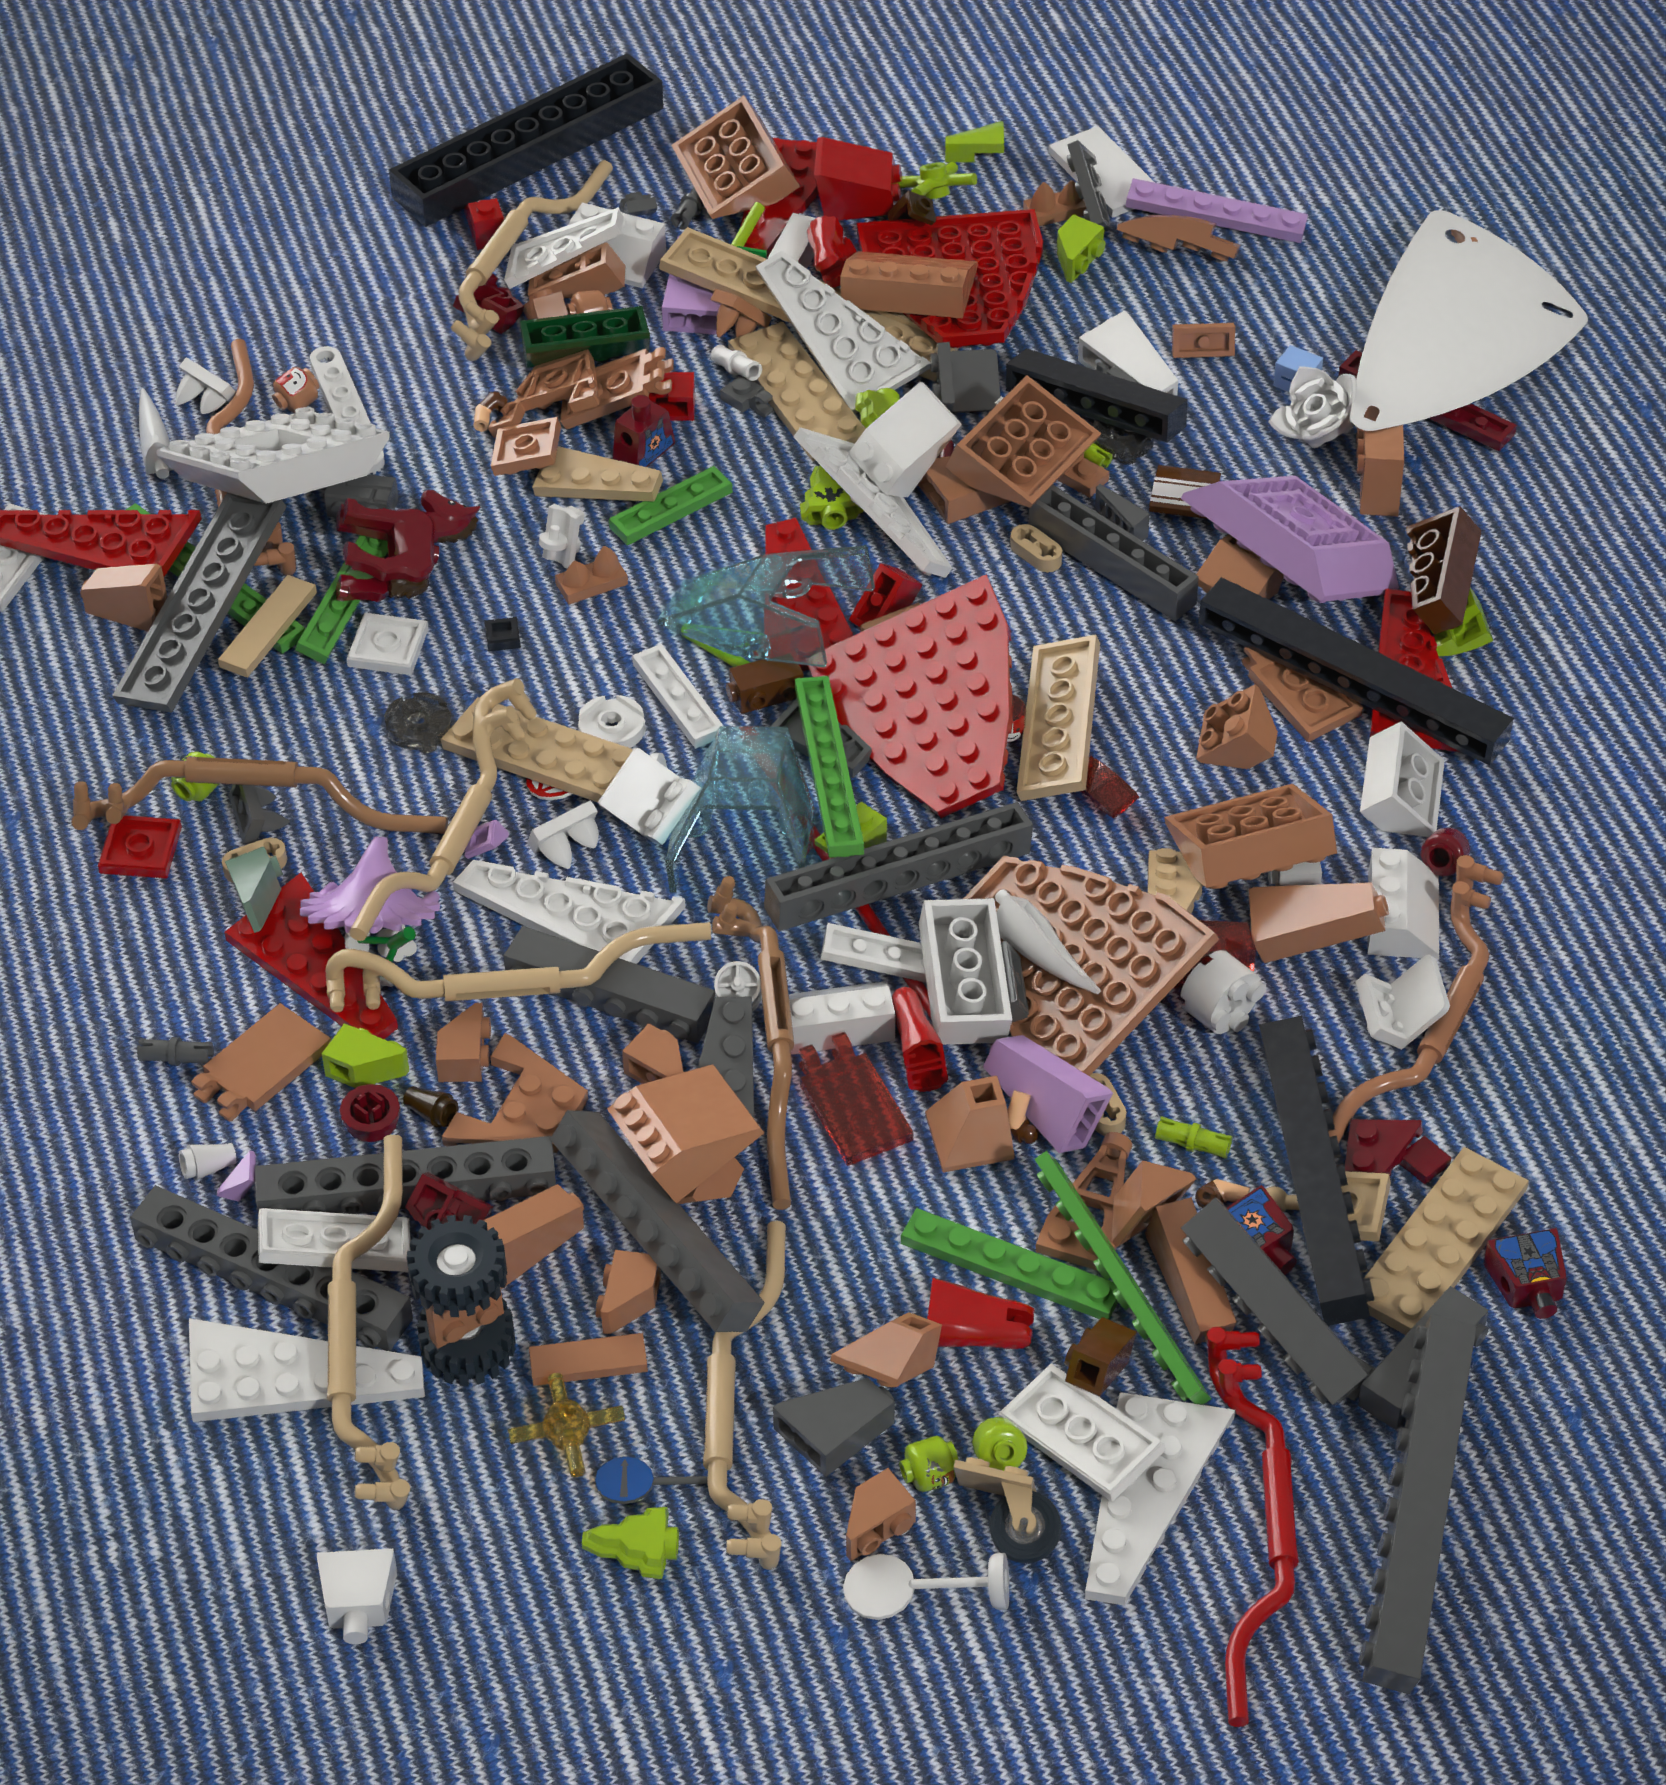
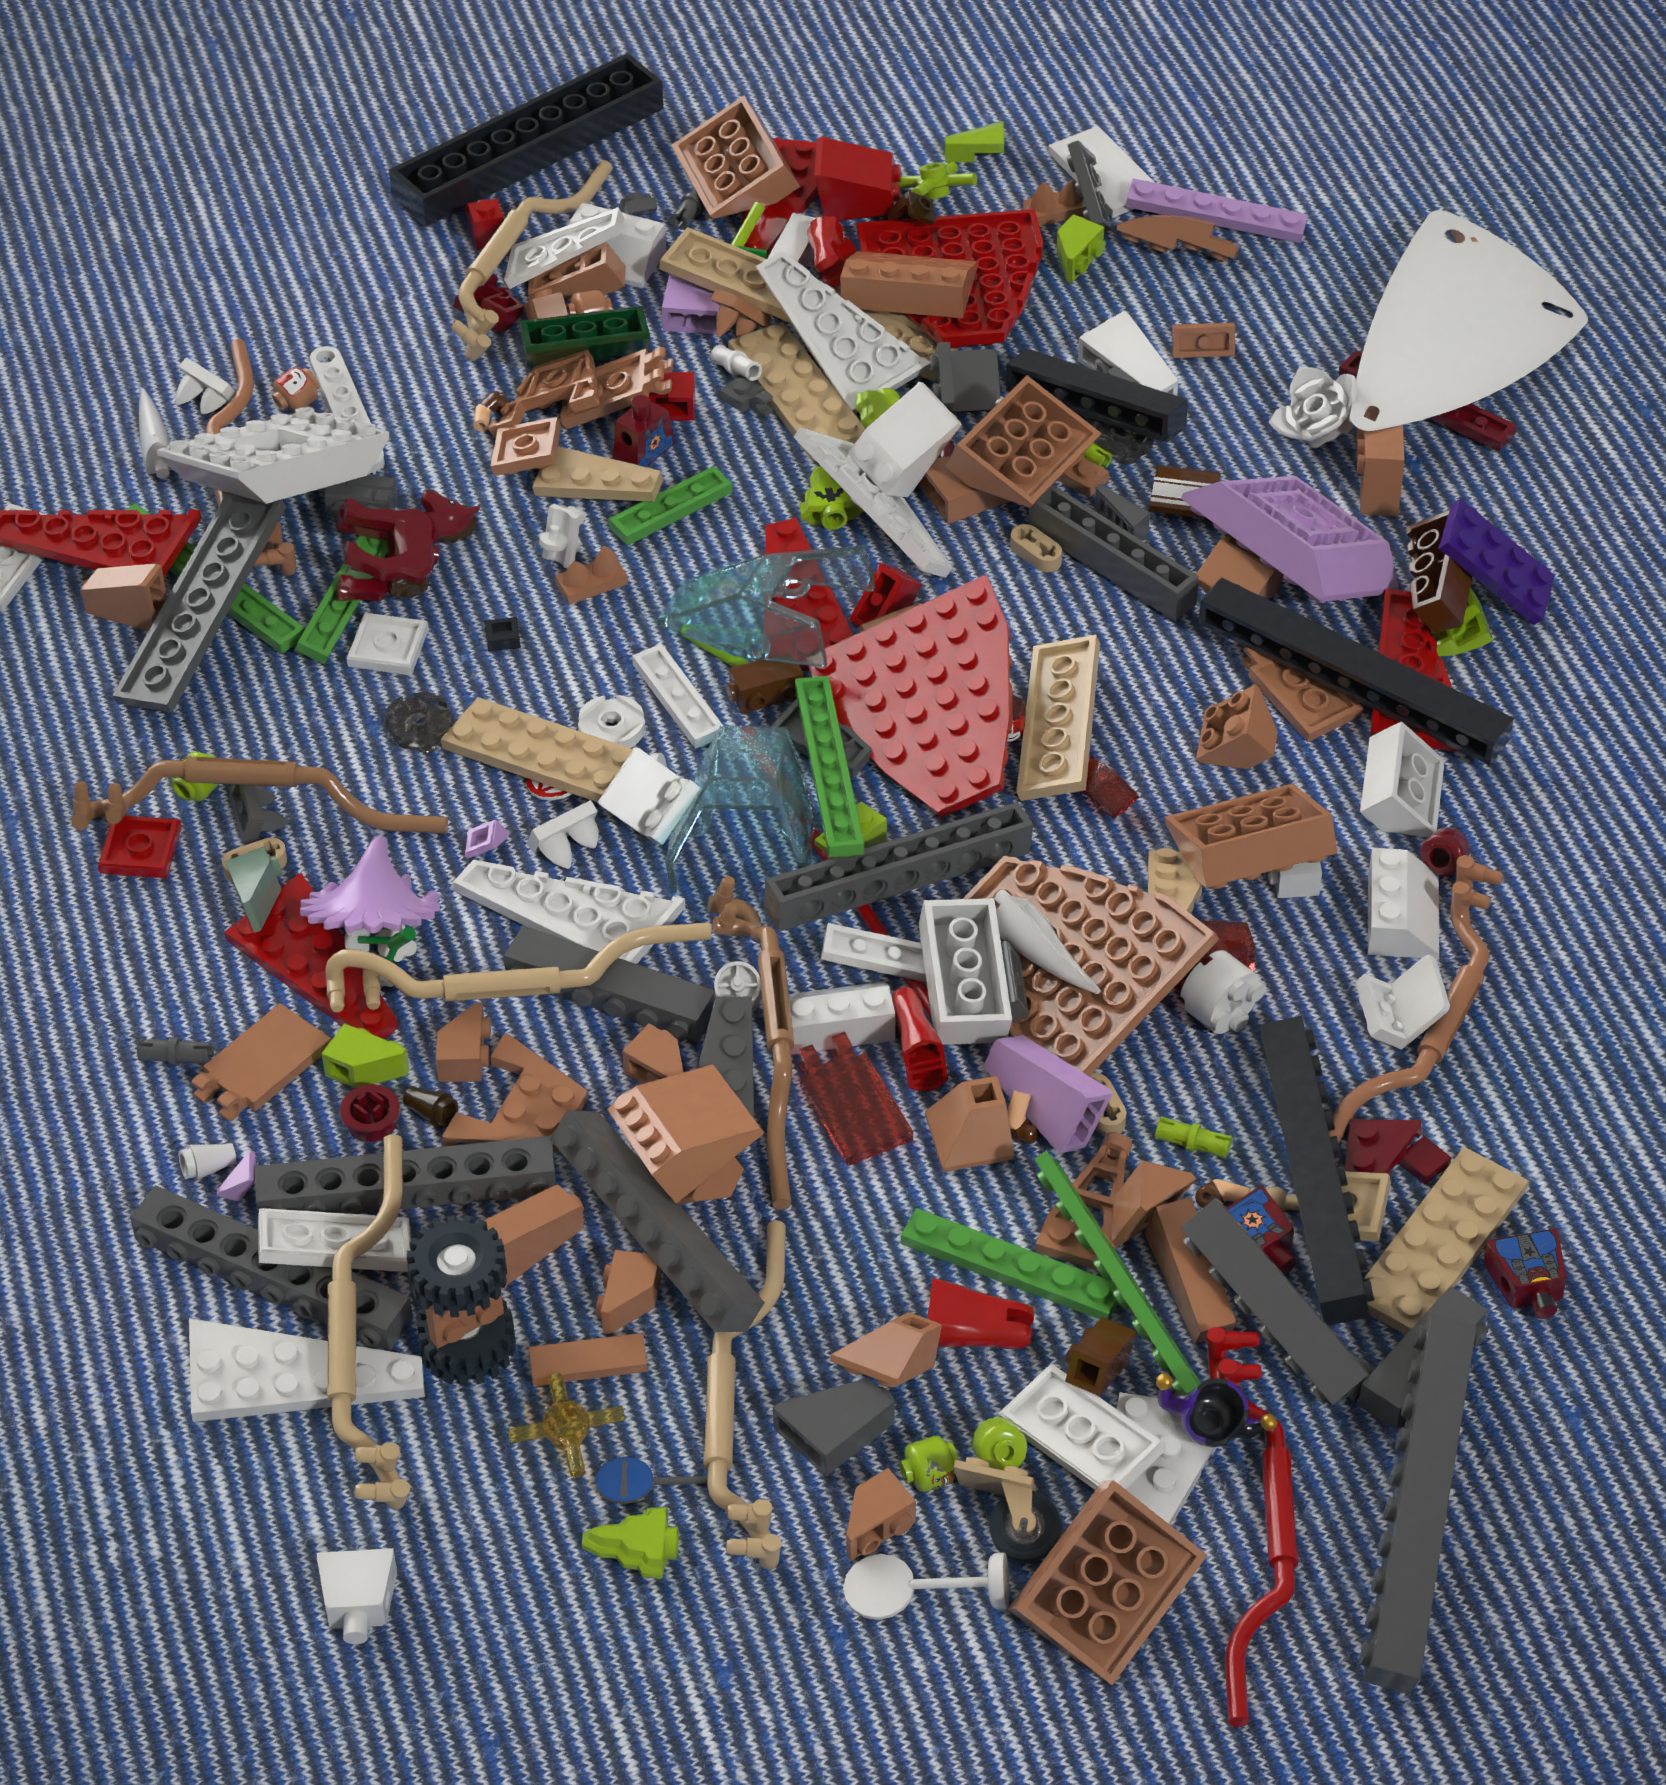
(267, 626): tan tile -> none
(438, 1199): dark red slope -> none
(470, 810): tan piece -> none
(1107, 1581): none -> nougat slope
(1212, 1411): none -> black piece
(1289, 363): light blue brick -> none
(1313, 917): nougat slope -> none
(1497, 561): none -> dark purple plate

